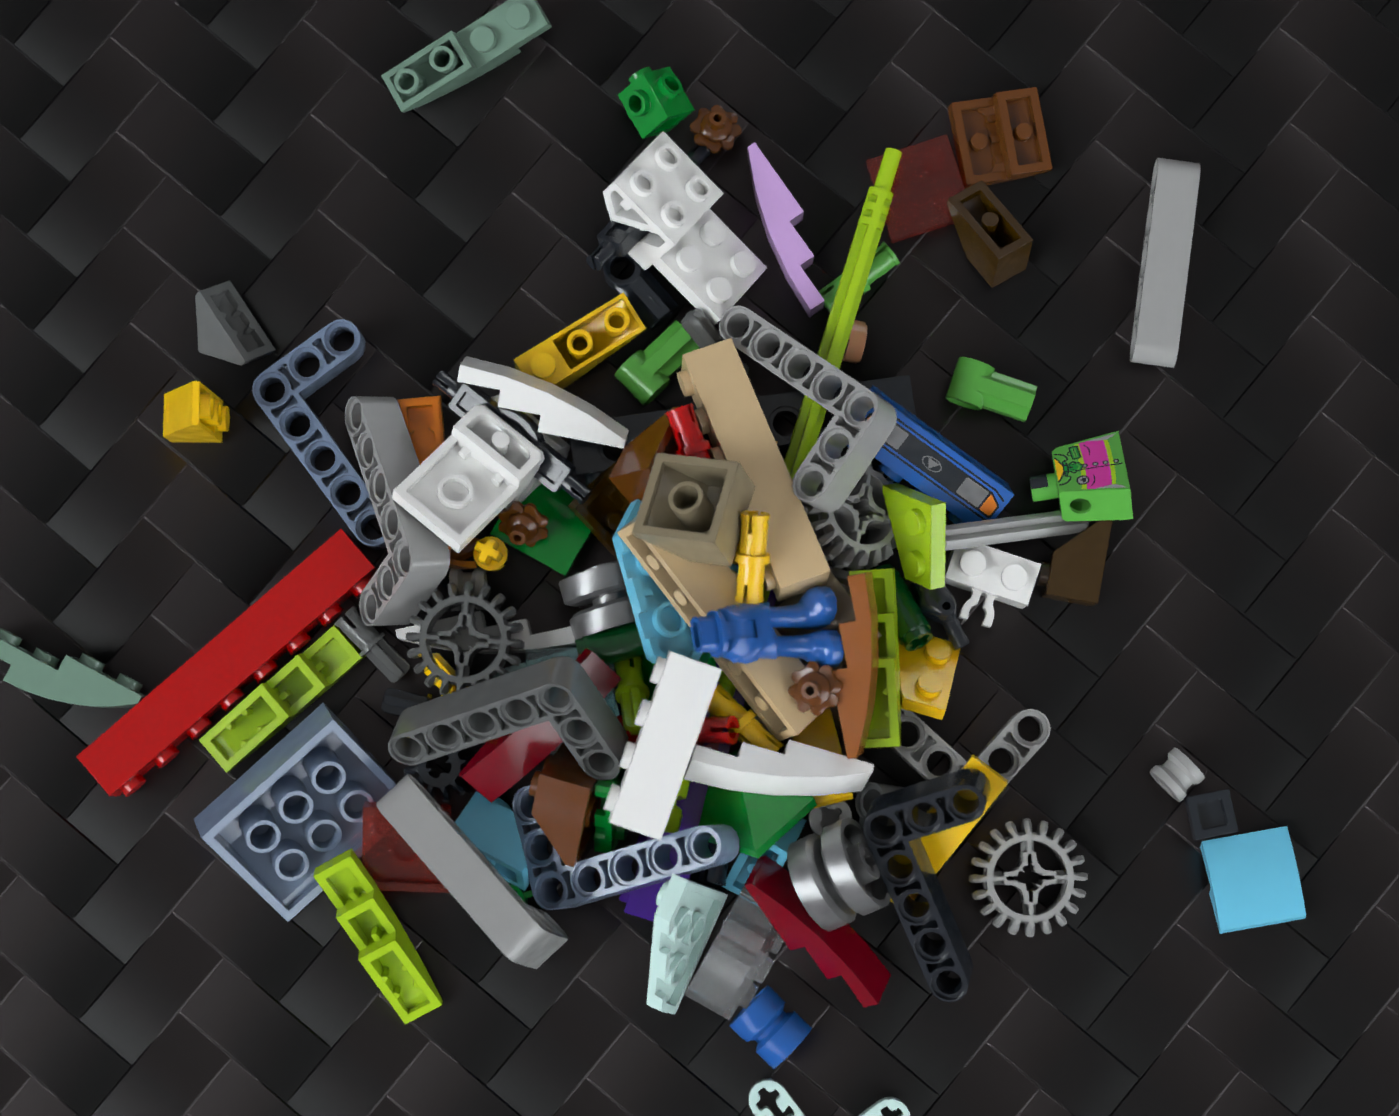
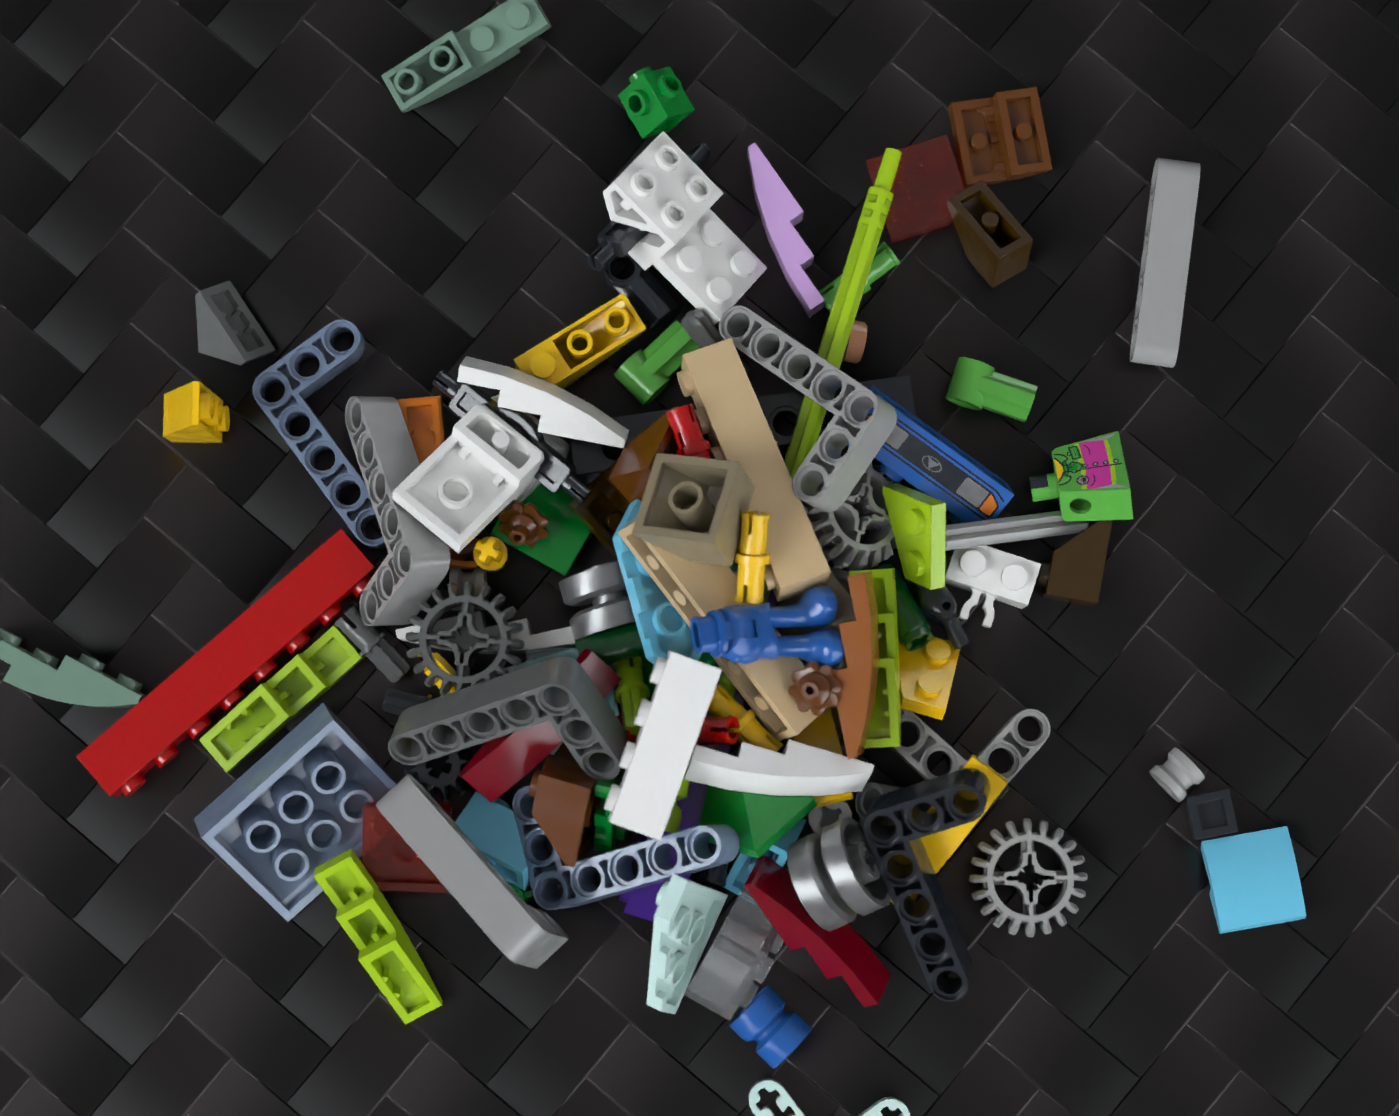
(715, 129): reddish brown plant -> none

